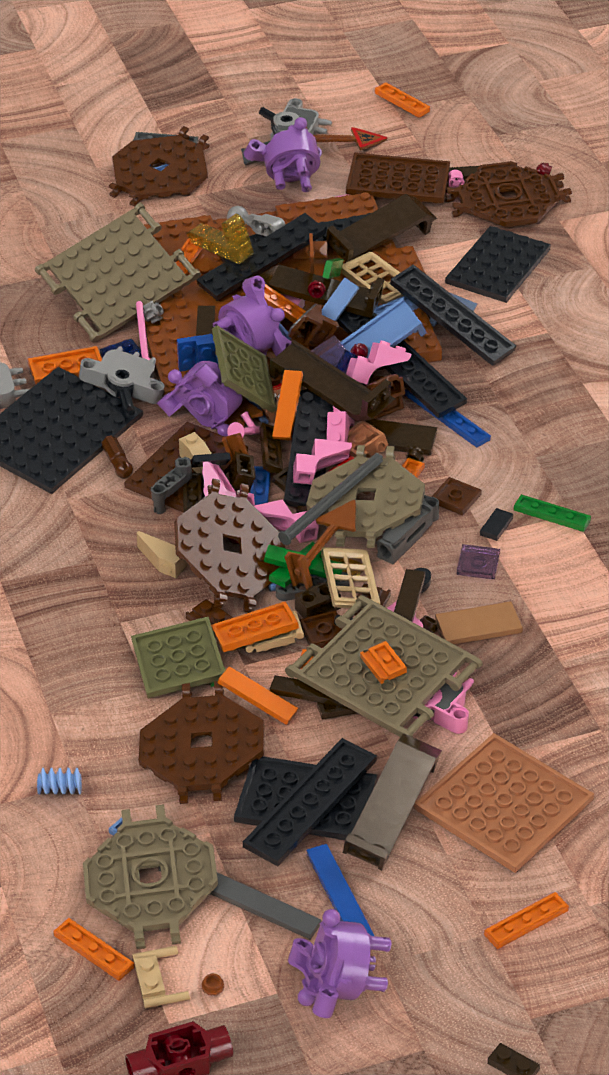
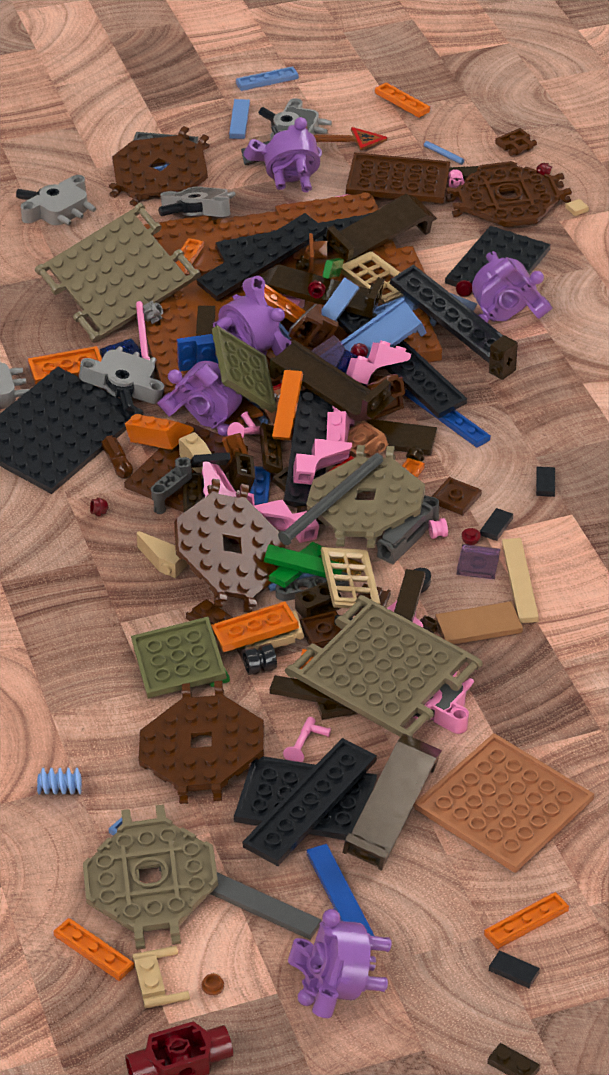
(56, 202): none -> light grey piece
(98, 506): none -> dark red plate
(156, 431): none -> orange slope
(197, 202): none -> piece
(230, 244): clear yellow beam -> none
(239, 119): none -> medium blue tile
(257, 695): orange tile -> none
(259, 659): none -> black wheel
(260, 224): light grey beam -> none
(267, 78): none -> medium blue tile
(294, 753): none -> bright pink piece
(302, 264): none -> dark brown plate
(339, 518): dark orange piece -> none
(383, 662): orange plate -> none
(438, 528): none -> bright pink wheel
(439, 150): none -> medium blue piece
(464, 288): none -> dark red plate
(470, 536): none -> dark red plate
(503, 357): none -> dark brown brick
(507, 288): none -> medium lavender piece
(513, 140): none -> reddish brown plate
(514, 969): none -> black tile
(520, 580): none -> tan tile
(545, 481): none -> black tile
(552, 513): green tile -> none
(577, 207): none -> tan tile

